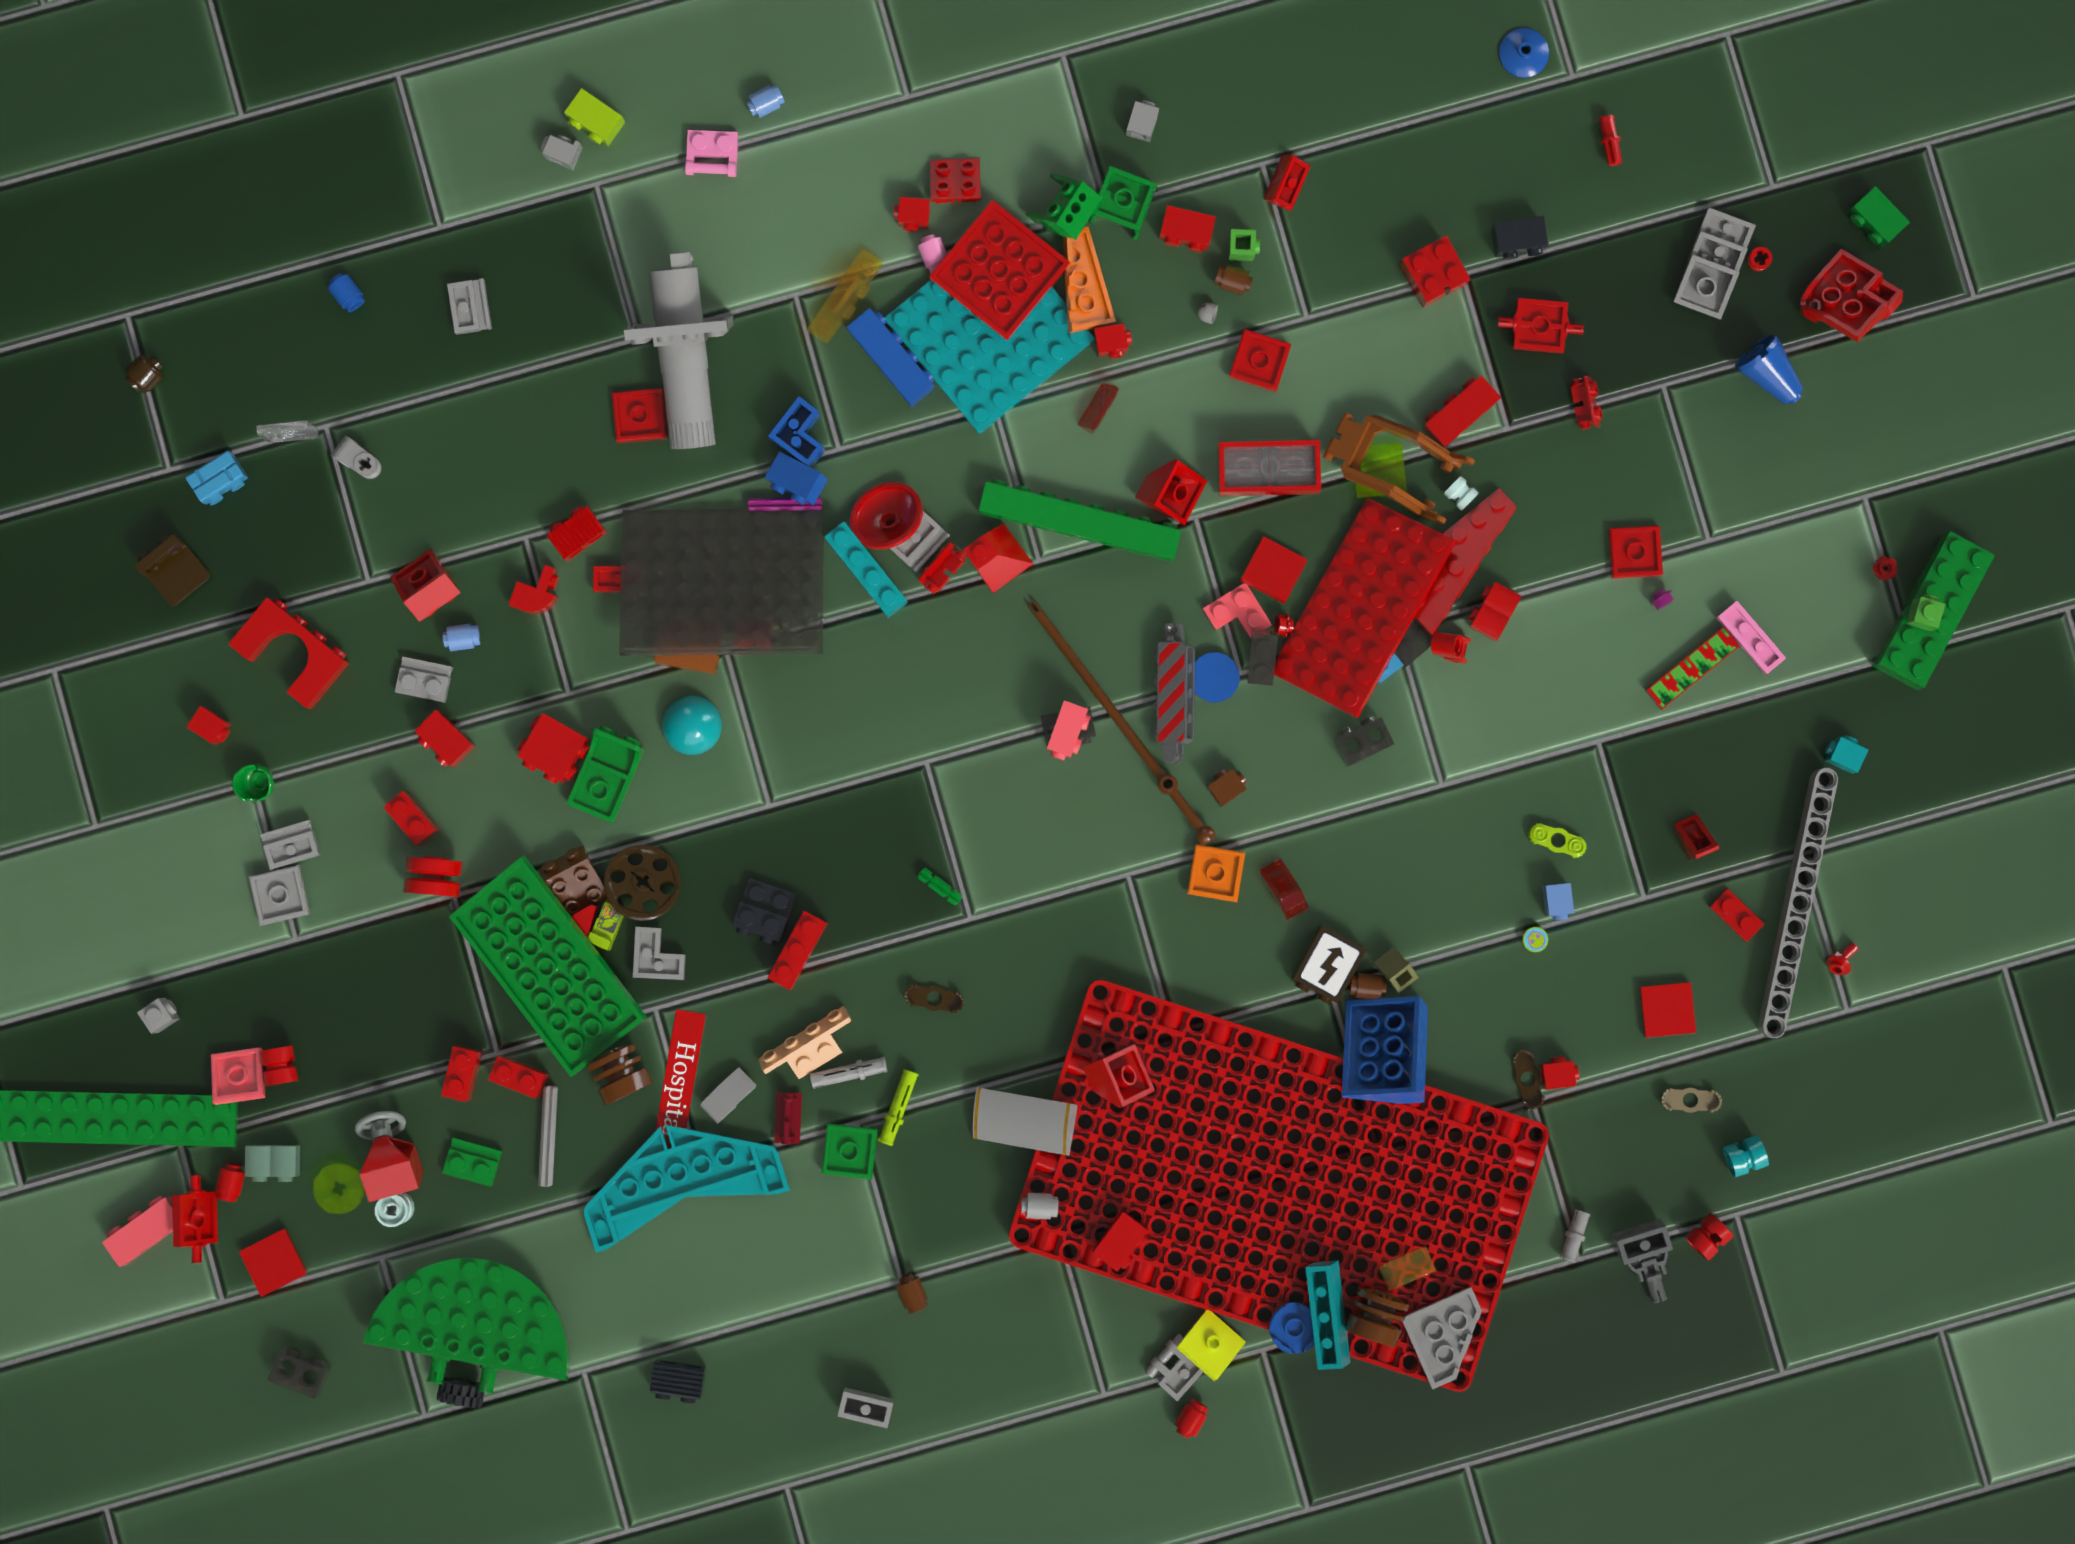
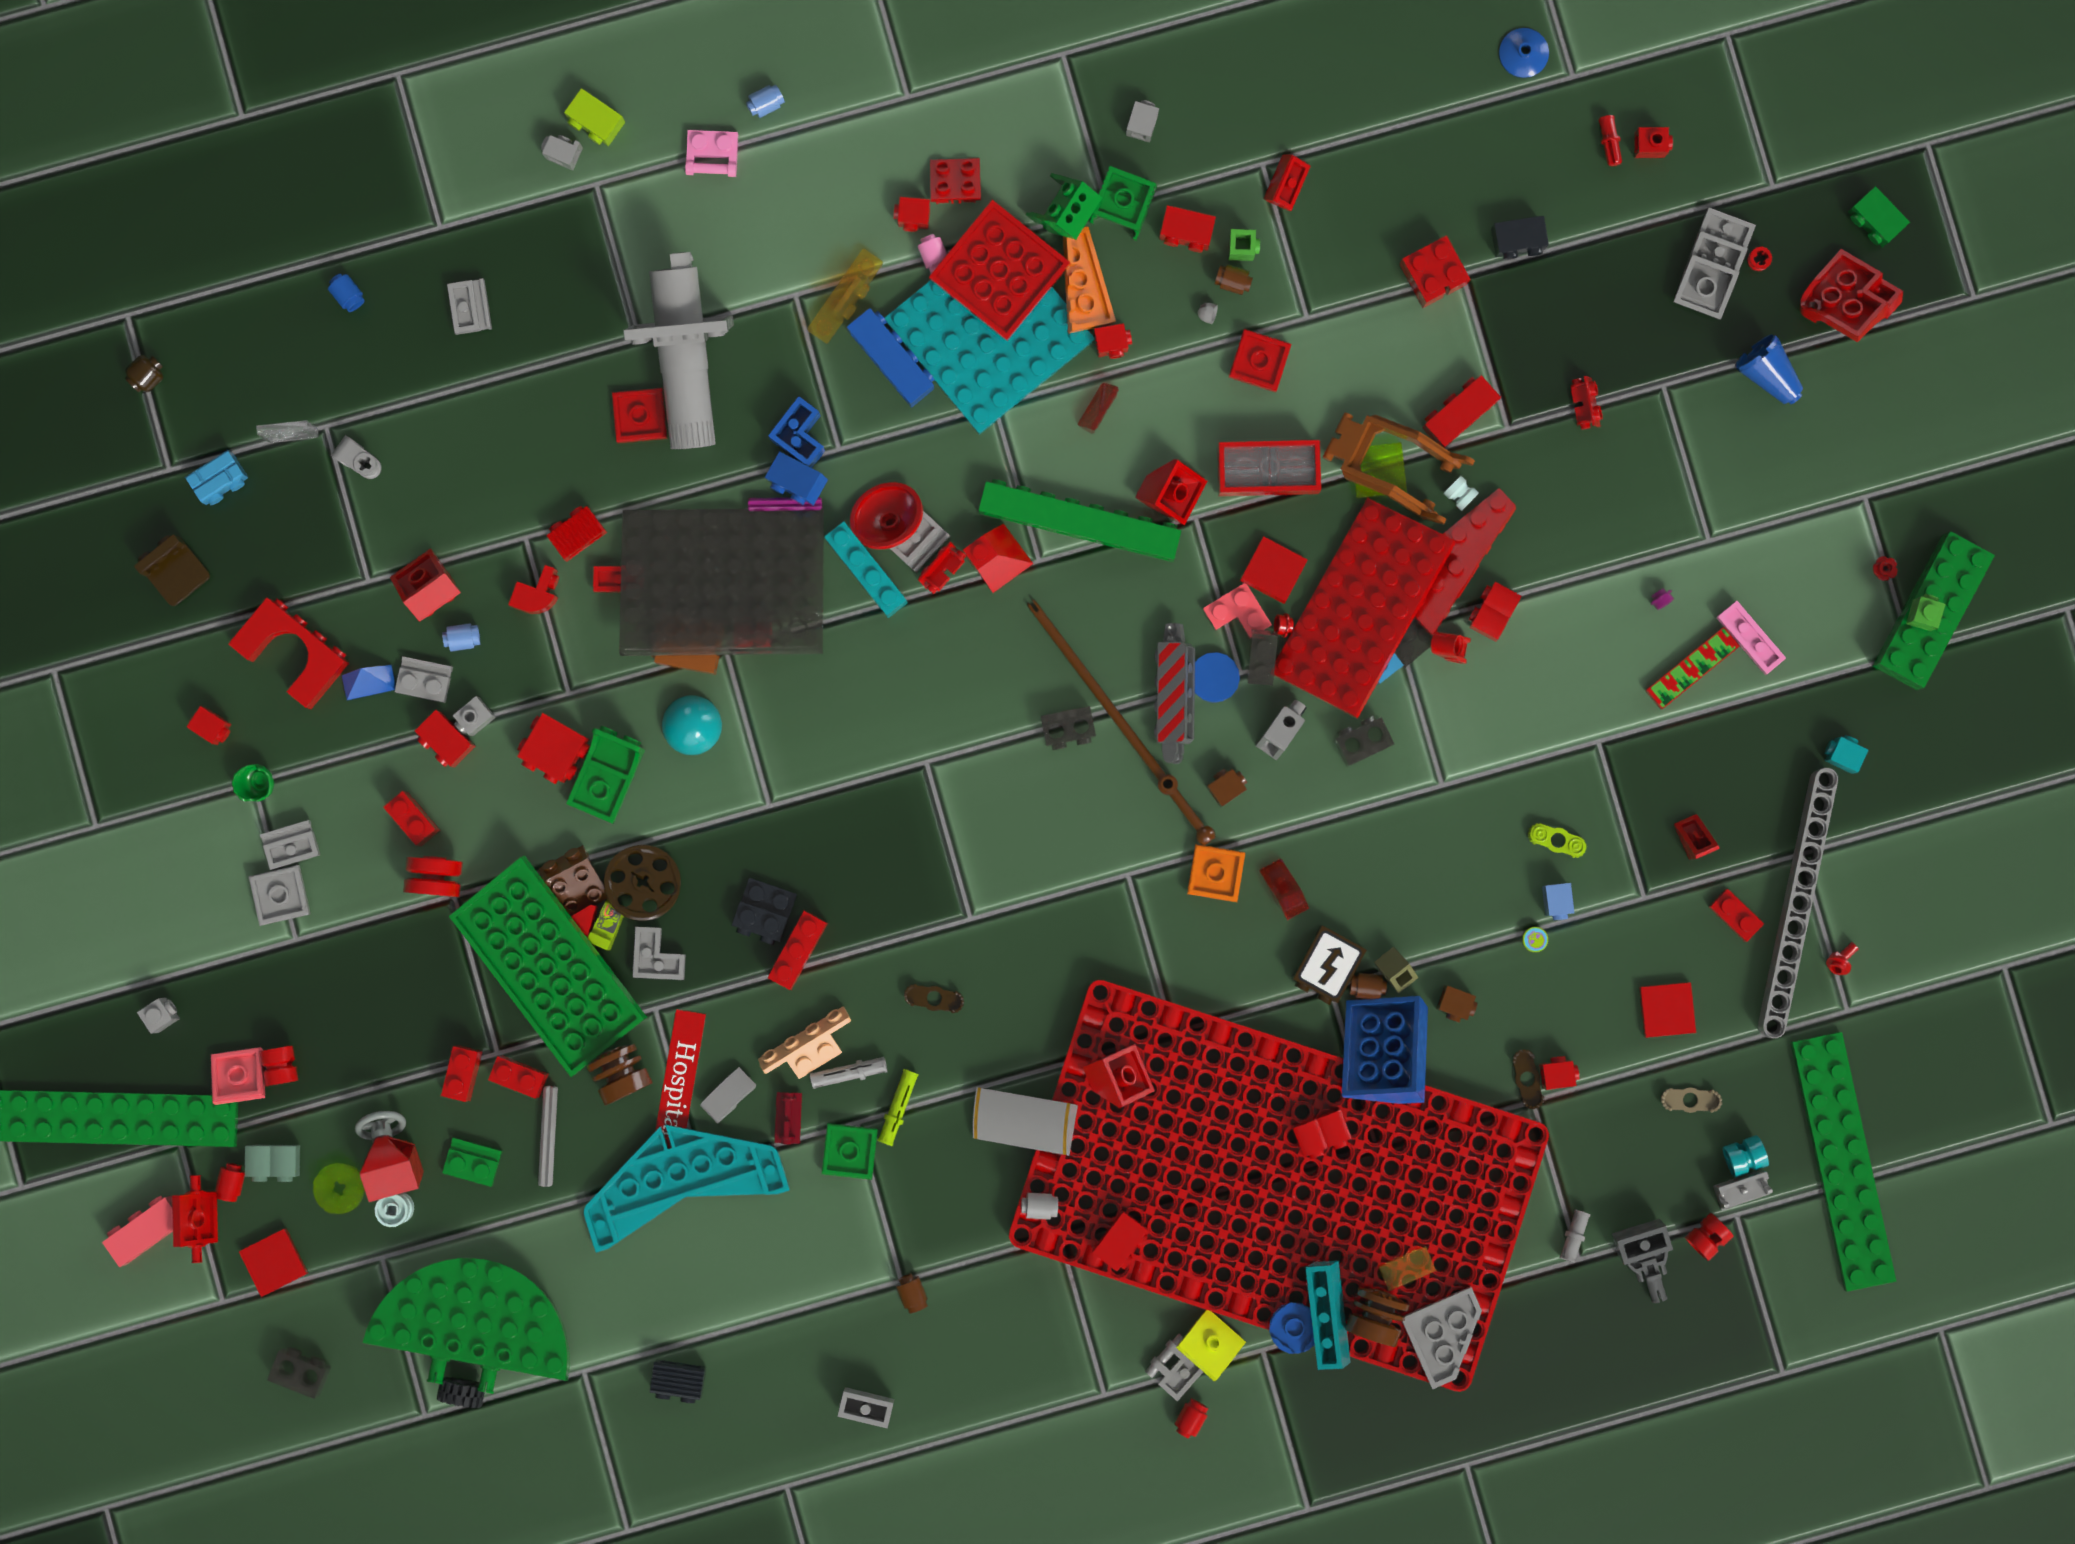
(368, 681): none -> slope
(473, 717): none -> light grey brick
(939, 886): green axle -> none
(1066, 731): coral brick -> none
(1278, 735): none -> light grey torso
(1322, 1133): none -> red brick
(1456, 1004): none -> reddish brown brick
(1540, 325): red plate -> none
(1635, 552): red tile -> none
(1652, 142): none -> red brick
(1742, 1189): none -> light grey hinge
(1843, 1161): none -> green plate

